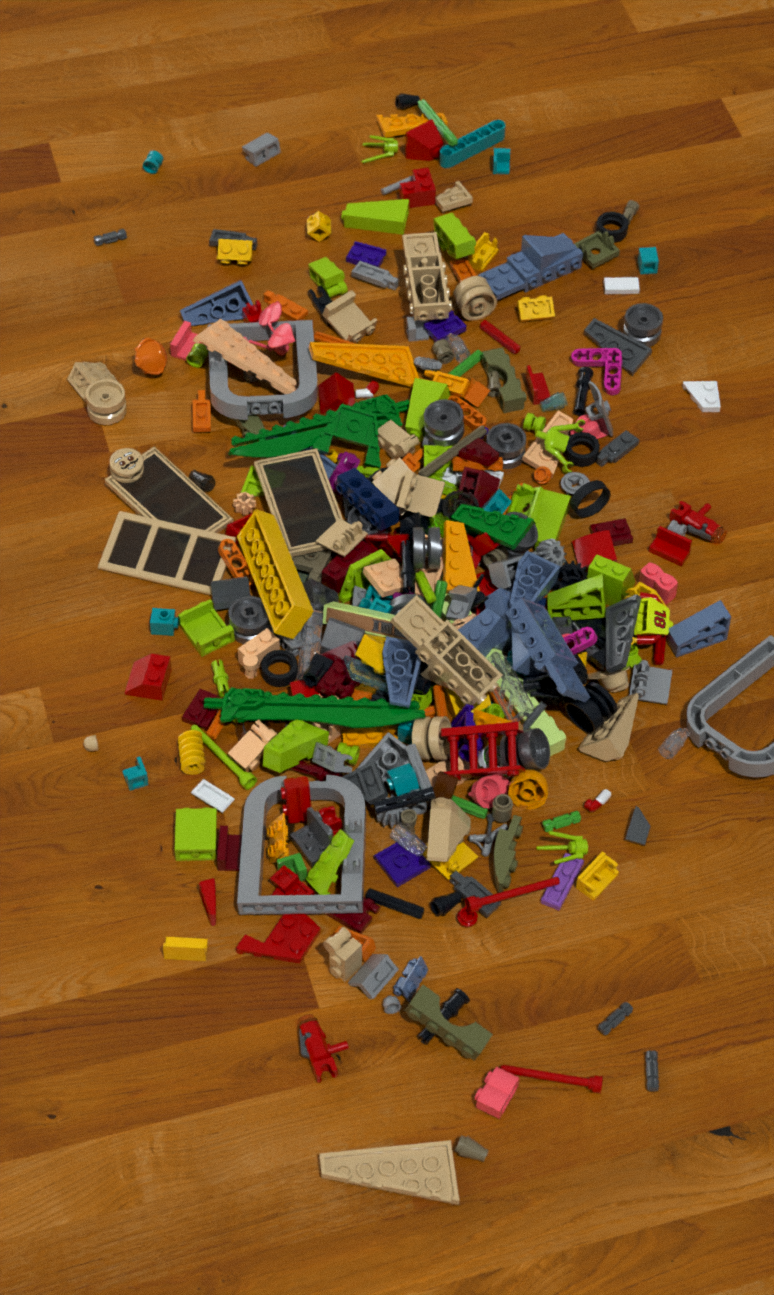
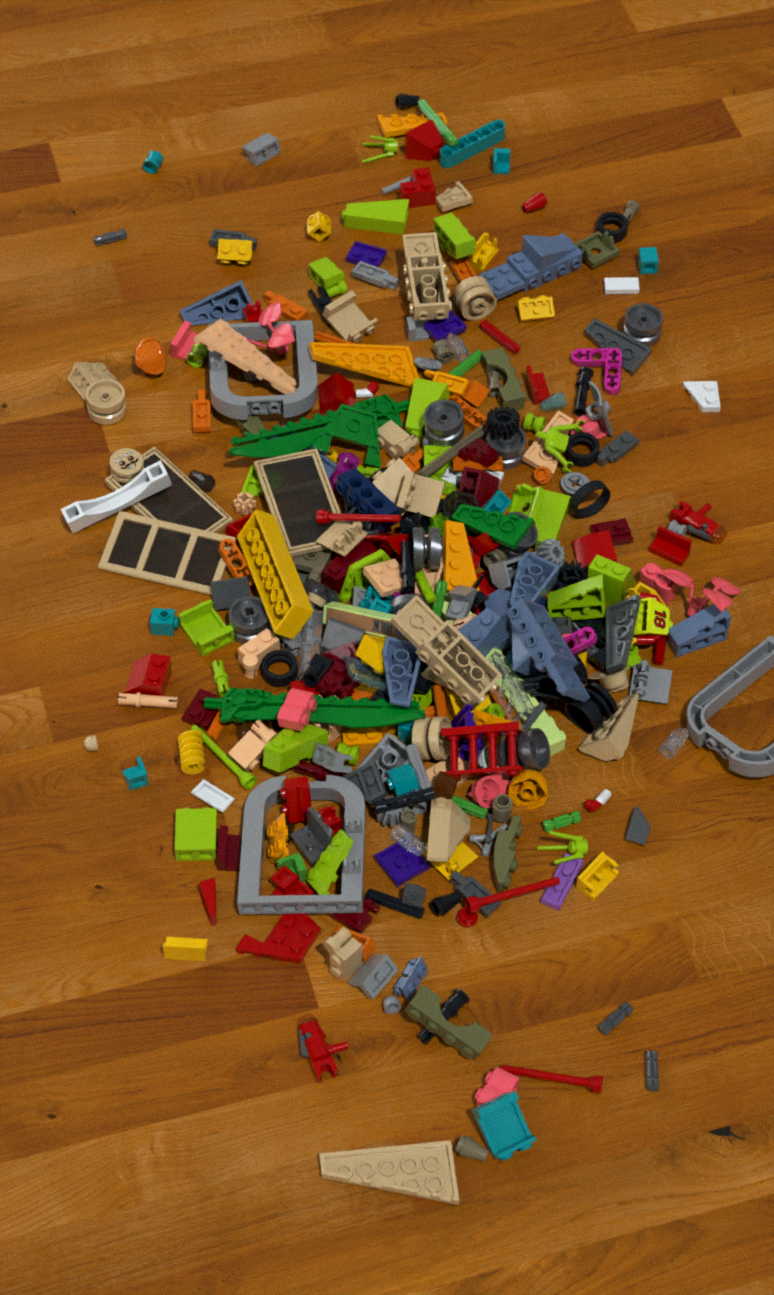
(87, 512): none -> white arch
(147, 700): none -> light nougat pin
(296, 709): none -> coral brick
(316, 599): none -> tan tile
(324, 516): none -> red piece
(414, 895): none -> dark grey bracket
(503, 421): none -> black tyre
(503, 1126): none -> teal panel
(536, 202): none -> red cone
(697, 604): none -> coral plant

